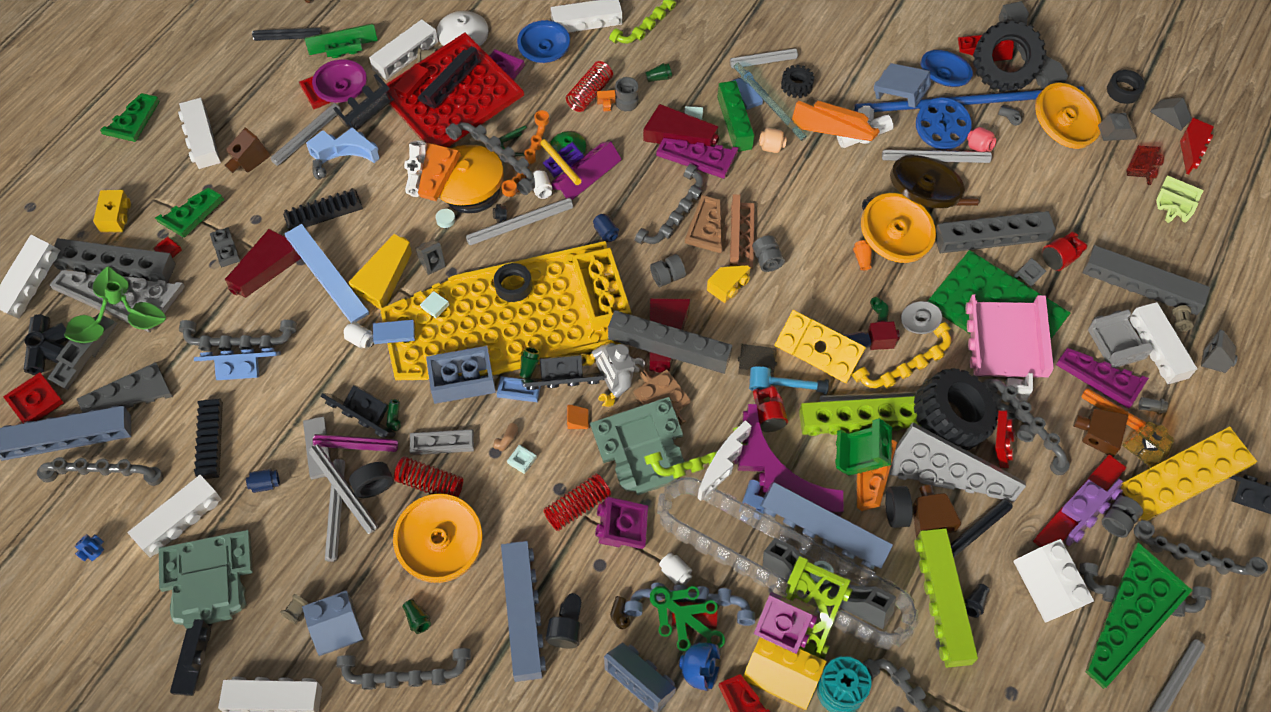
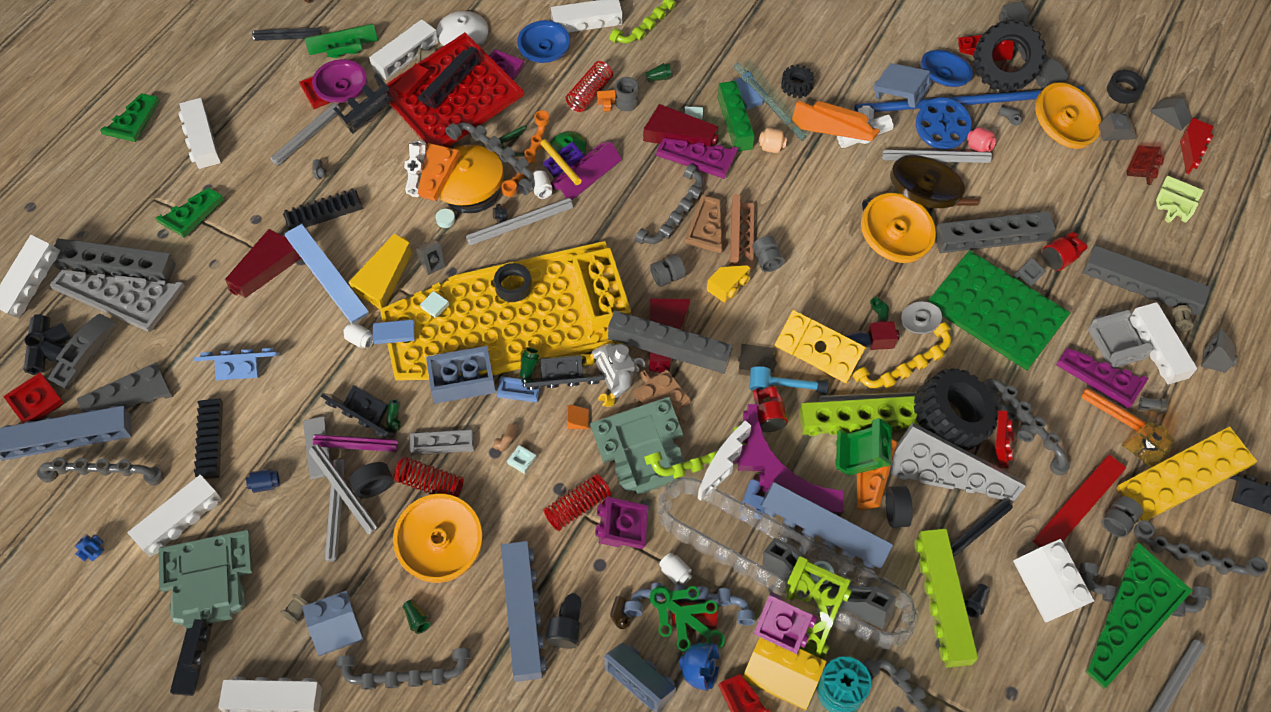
(111, 211): yellow brick -> none
(112, 288): bright green plant -> none
(168, 246): red tile -> none
(224, 247): dark grey slope -> none
(245, 342): dark grey bar -> none
(246, 152): reddish brown torso -> none
(350, 143): light blue arch -> none
(606, 227): dark blue brick -> none
(764, 58): light grey axle -> none
(863, 254): orange cone -> none
(934, 512): reddish brown torso -> none
(1009, 338): bright pink panel -> none
(1023, 387): white panel -> none
(1087, 505): medium lavender bracket -> none
(1103, 430): reddish brown torso -> none

